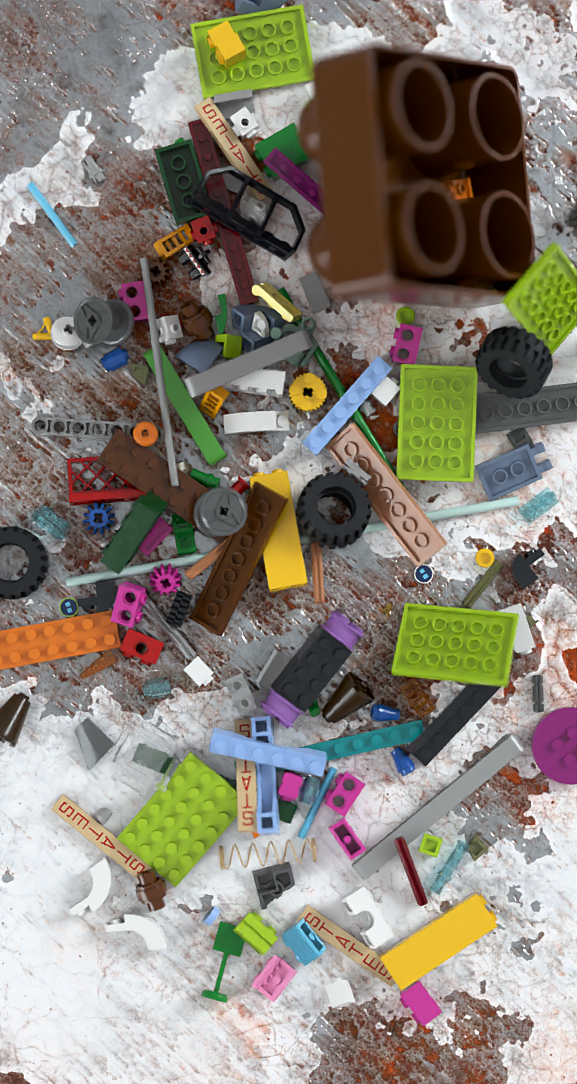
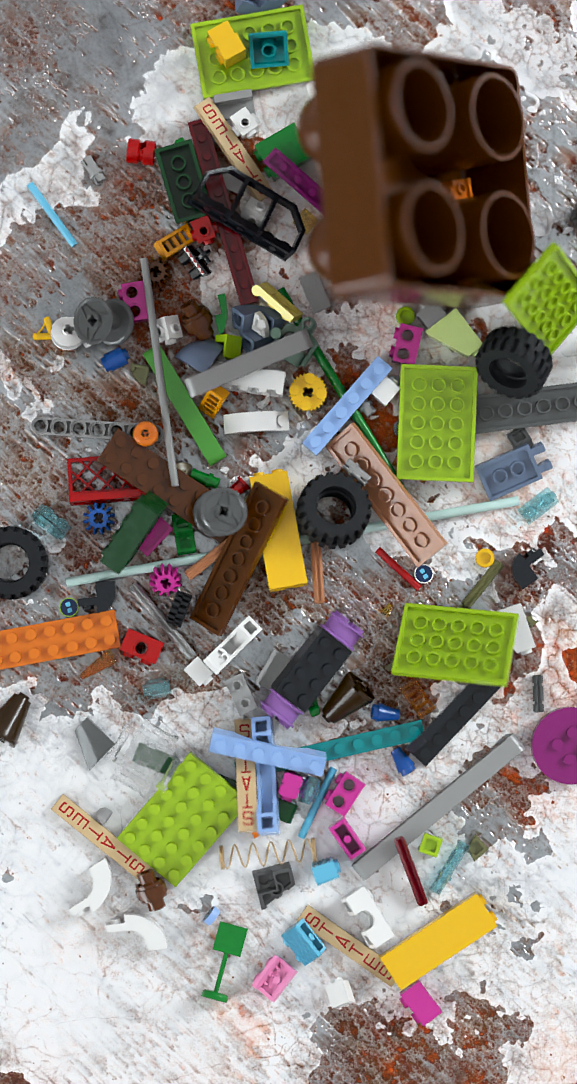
(125, 602): dark pink brick -> none
(141, 152): none -> red wheel
(232, 645): none -> white arch
(256, 933): lime brick -> none
(268, 49): none -> teal slope
(308, 220): none -> clear yellow tile
(326, 870): none -> medium azure brick
(396, 567): none -> red bar
(430, 315): none -> light grey brick
(455, 334): none -> yellowish green slope

